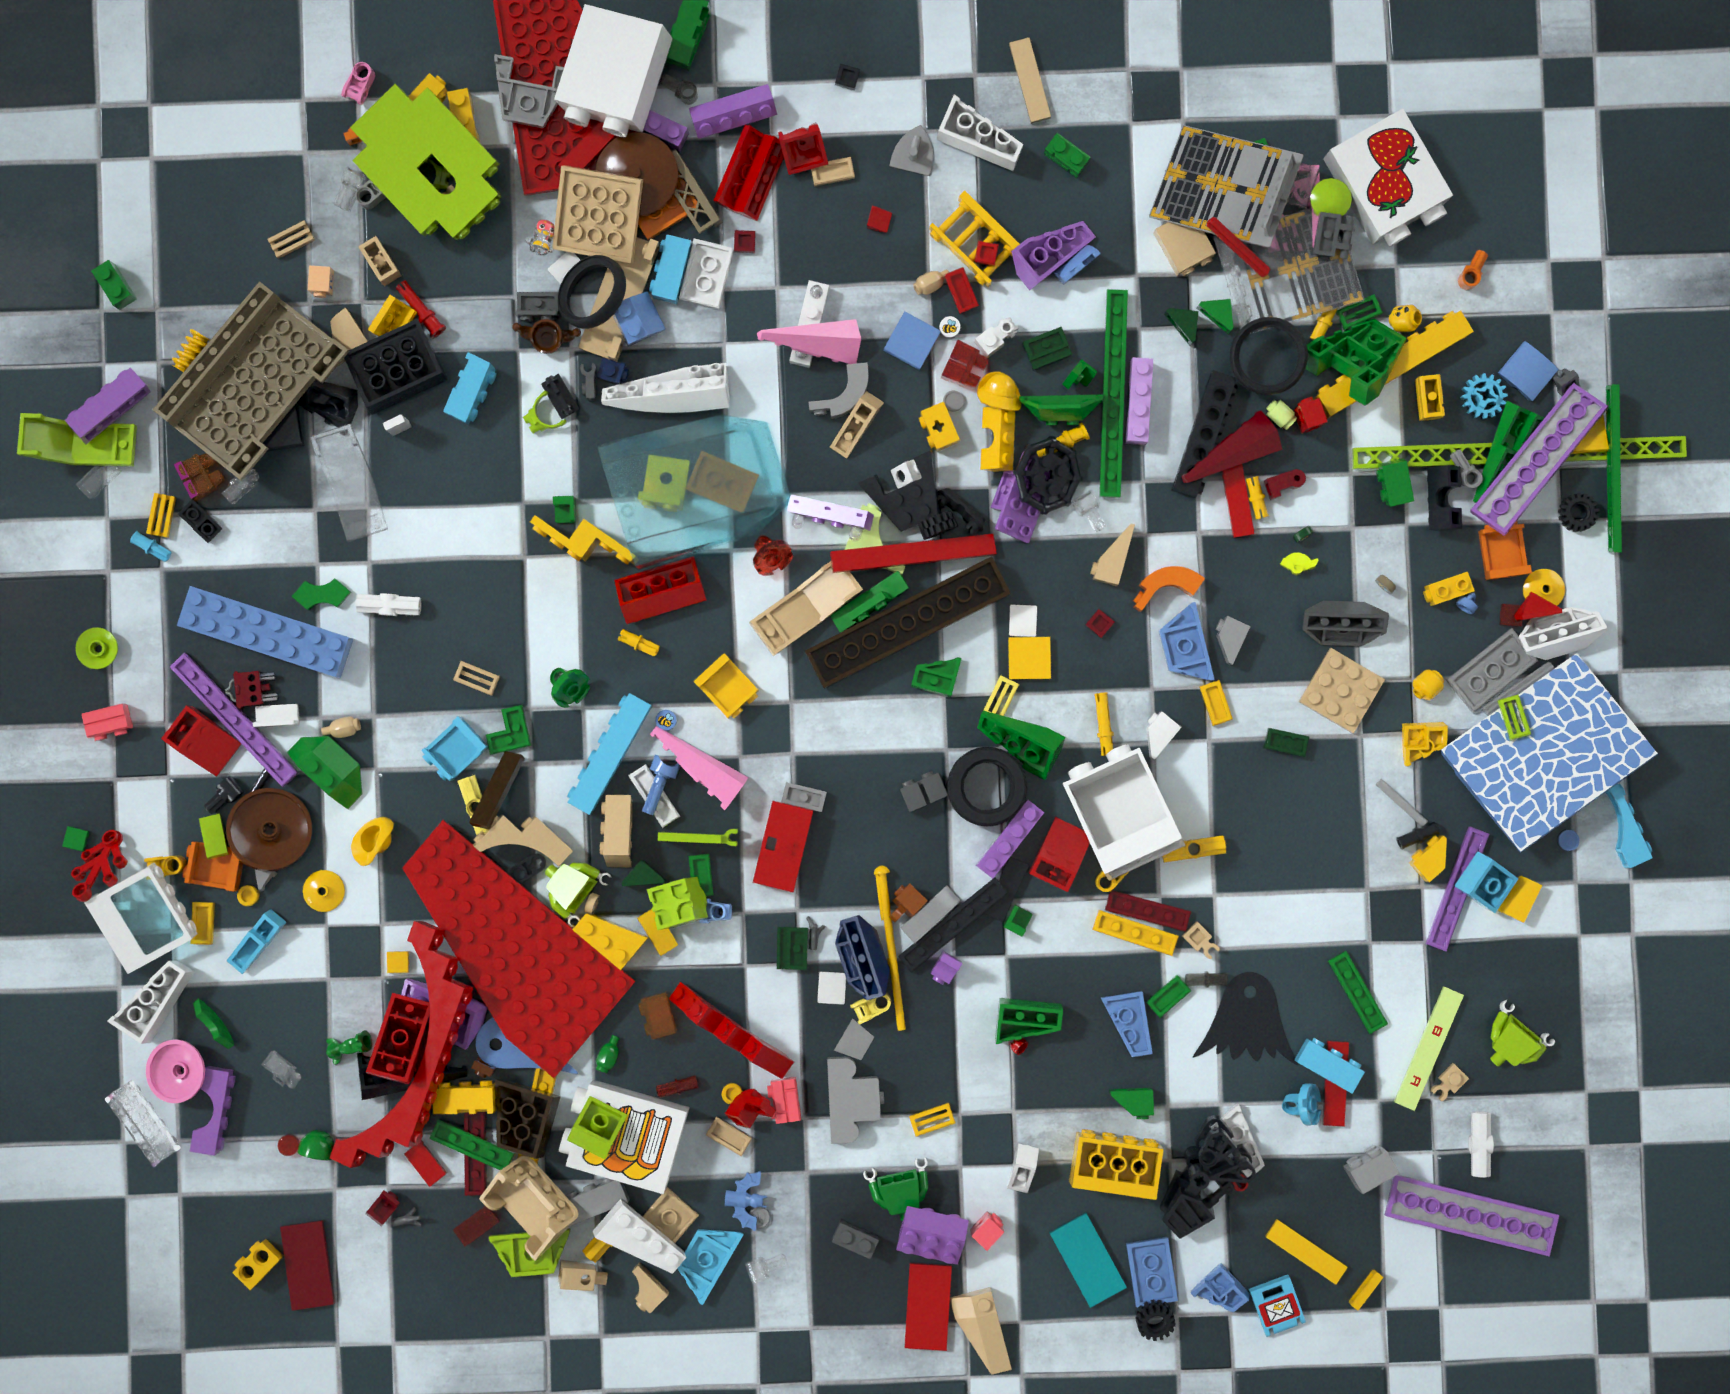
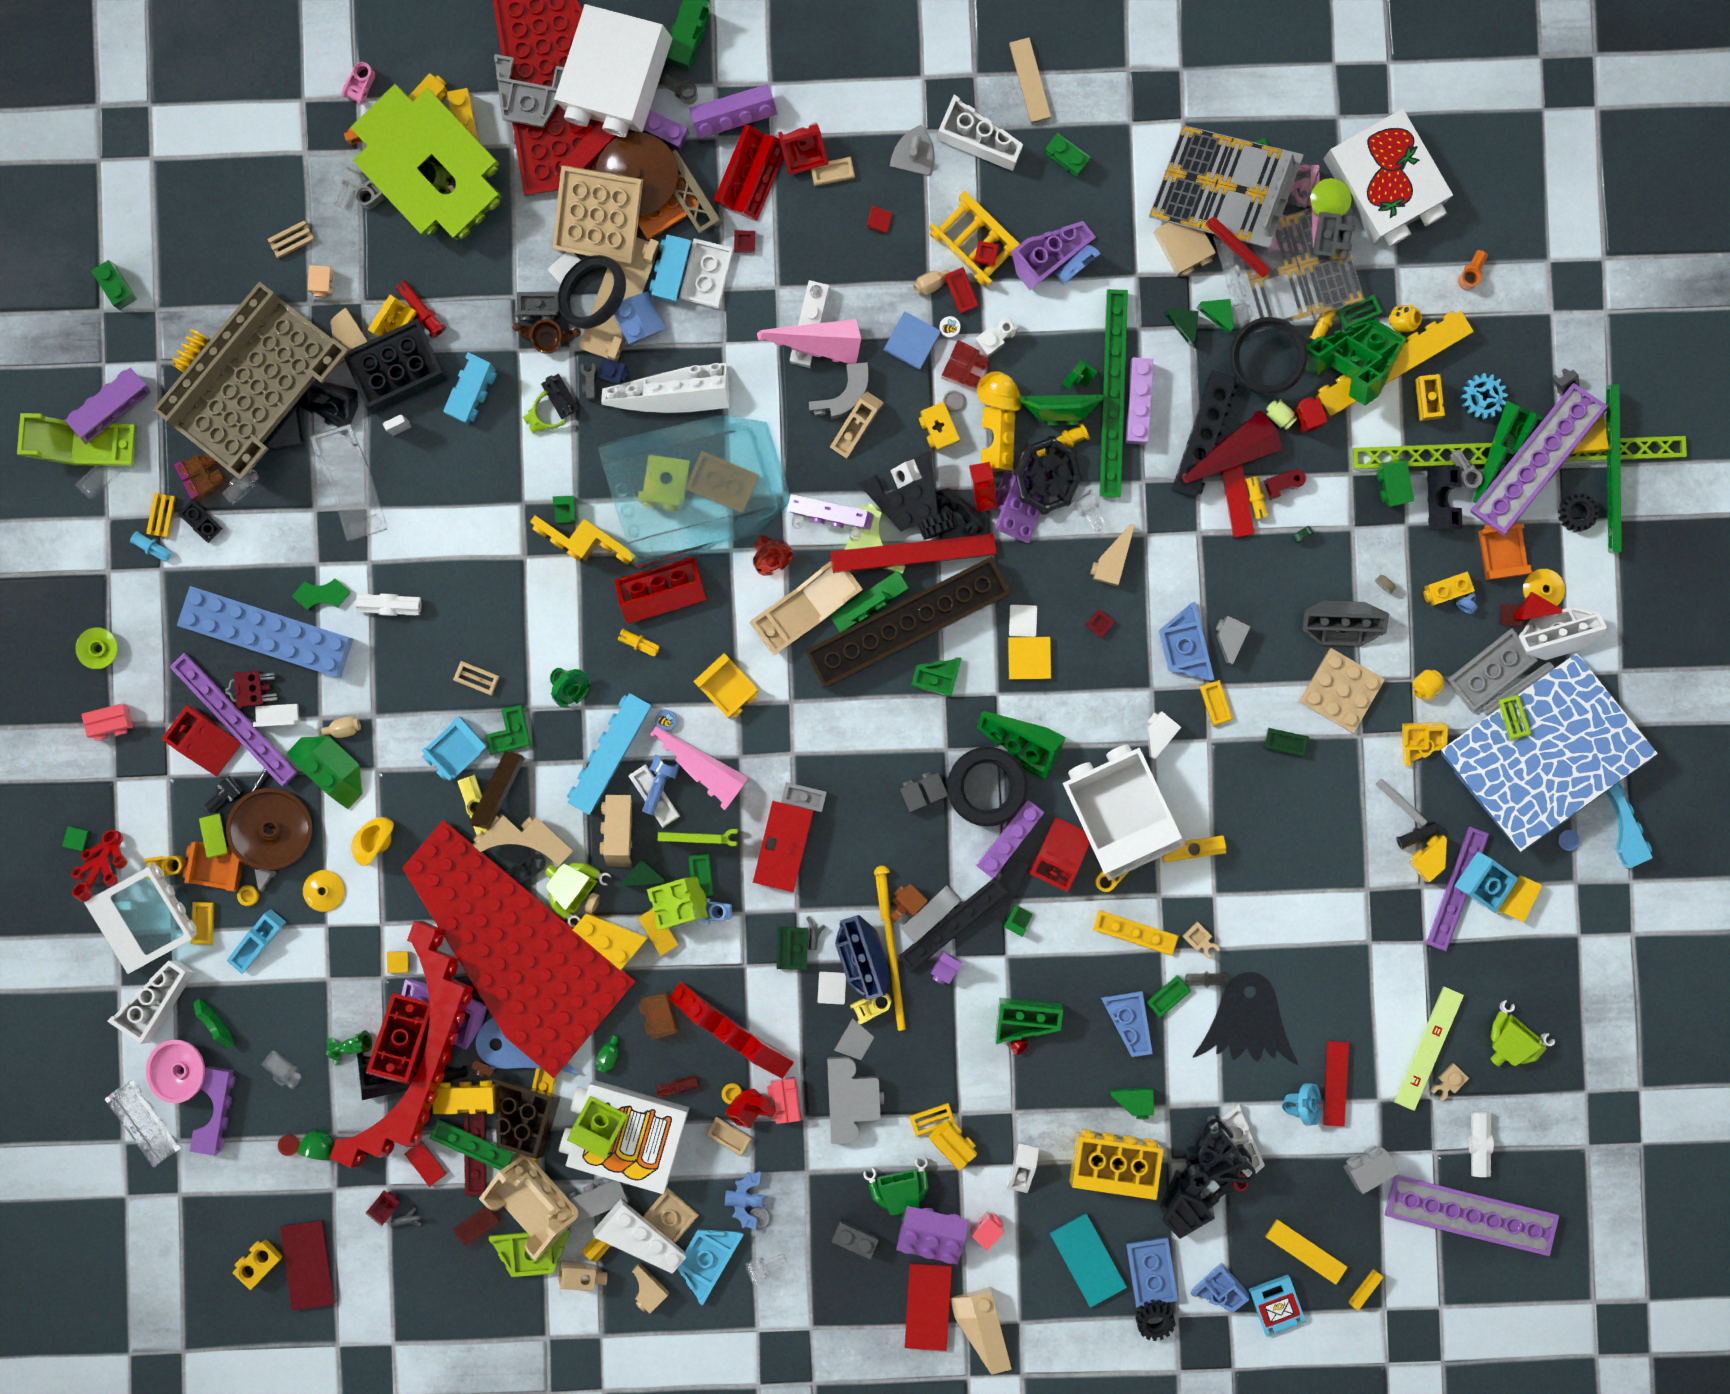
(380, 261): tan brick -> none
(542, 238): clear animal -> none
(847, 77): black tile -> none
(953, 1145): none -> yellow brick
(983, 486): none -> red brick
(1008, 682): light yellow tile -> none
(1047, 348): dark green plate -> none
(1104, 725): yellow pin -> none
(1147, 910): dark red tile -> none
(1174, 576): orange arch -> none
(1298, 563): neon yellow piece -> none
(1330, 1064): medium azure brick -> none
(1357, 992): green tile -> none
(1528, 371): medium blue slope -> none

